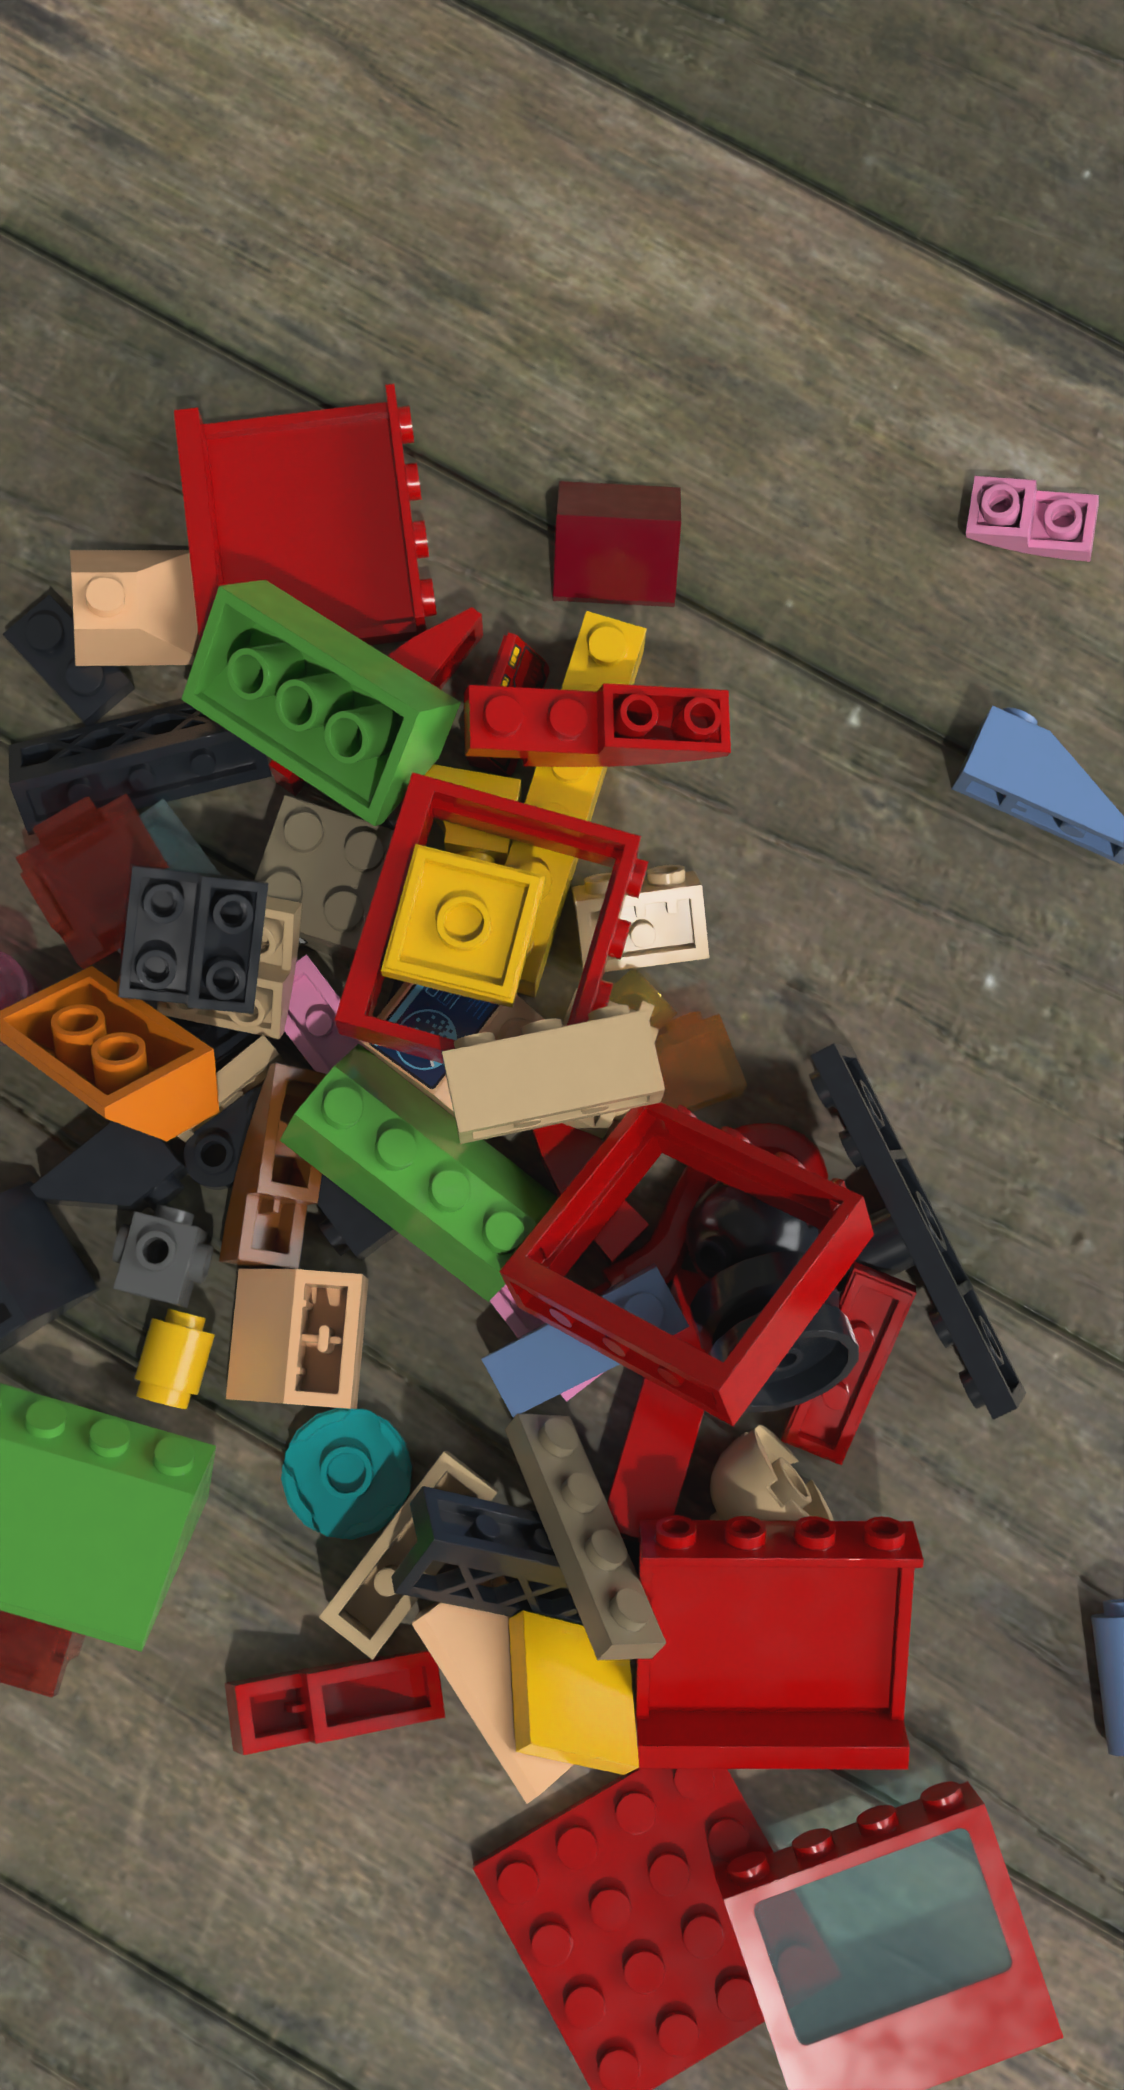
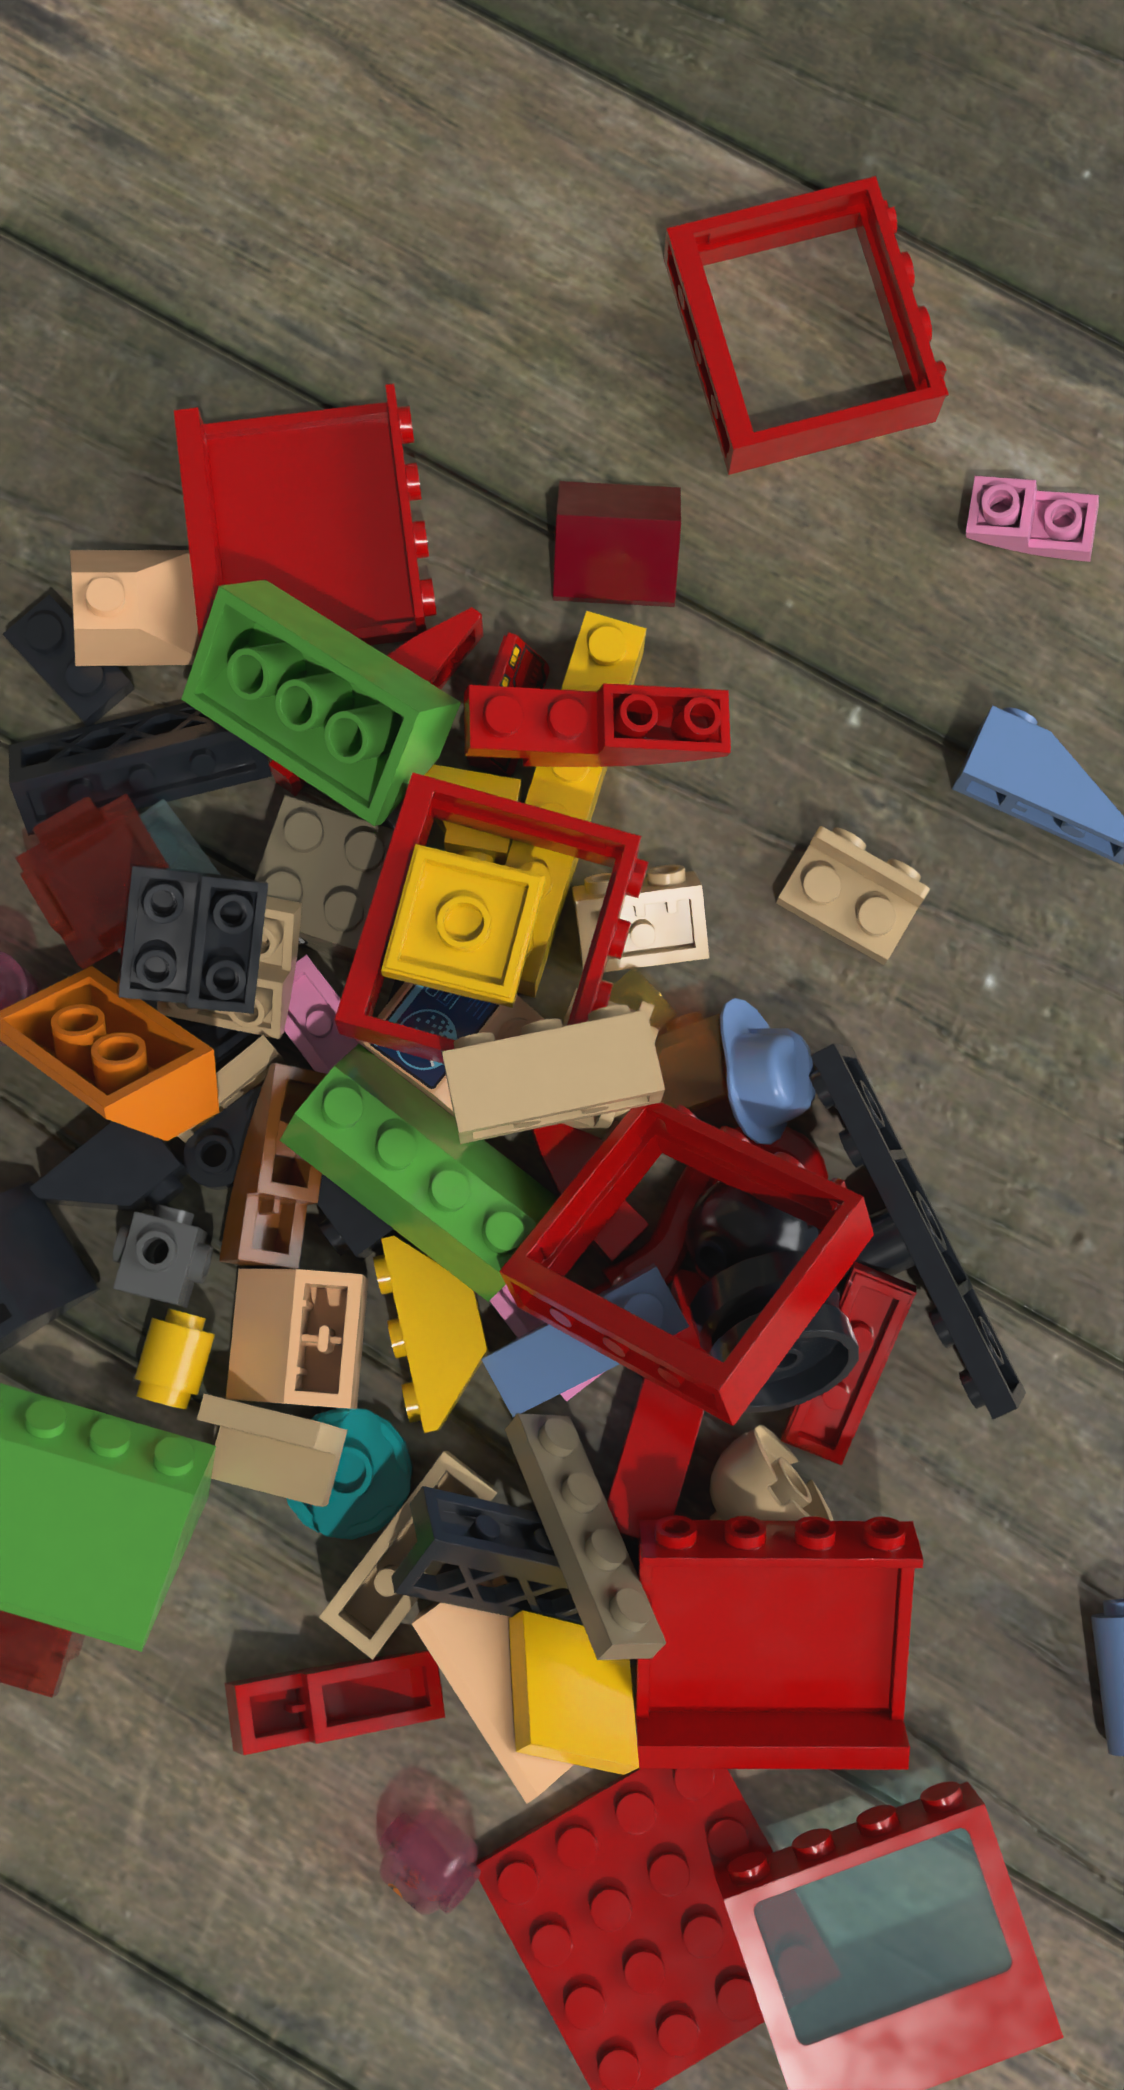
(273, 1450): none -> tan panel
(428, 1861): none -> clear pink head
(434, 1328): none -> yellow slope
(764, 1072): none -> medium blue piece
(780, 224): none -> red window
(853, 893): none -> tan bracket

